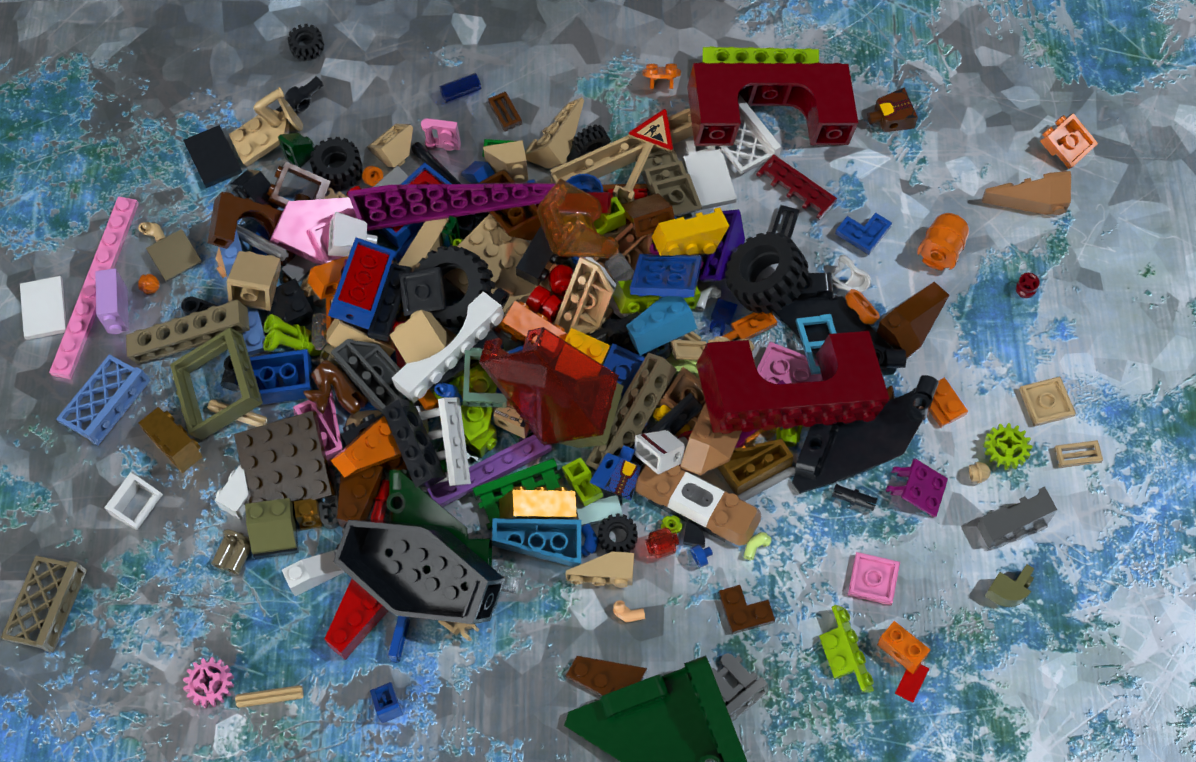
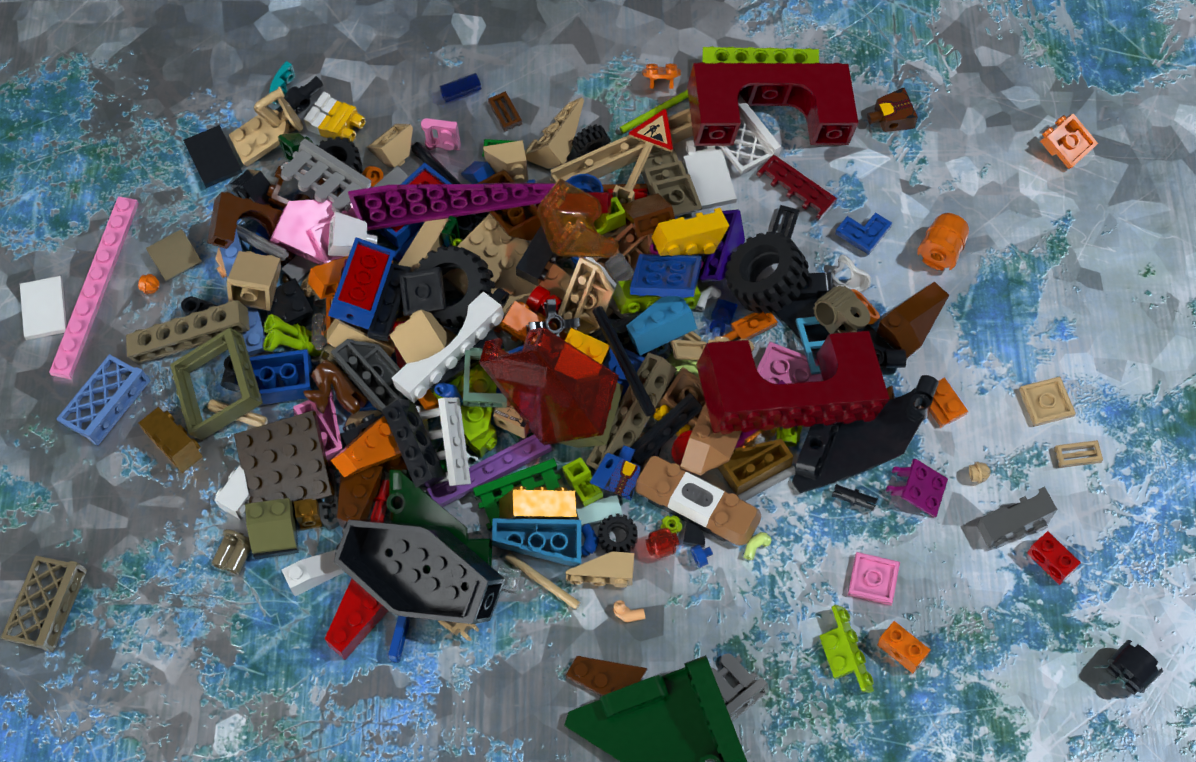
(111, 301): lavender brick -> none
(125, 494): white tile -> none
(151, 229): tan arm -> none
(217, 681): bright pink gear -> none
(269, 696): tan axle -> none
(283, 77): none -> teal slope
(308, 50): black tyre -> none
(325, 165): none -> light grey fence
(333, 118): none -> yellow hips
(386, 702): blue slope -> none
(551, 316): none -> black pin
(559, 279): red head -> none
(560, 593): none -> tan bar
(624, 361): none -> black axle
(660, 450): white torso -> none
(666, 105): none -> lime piece
(743, 616): reddish brown plate -> none
(839, 308): none -> dark tan piece
(911, 683): red sticker -> none
(1001, 452): lime gear -> none
(1009, 592): olive brick -> none
(1030, 280): dark red wheel -> none
(1040, 196): medium nougat wedge -> none
(1053, 557): none -> red brick
(1134, 667): none -> black brick

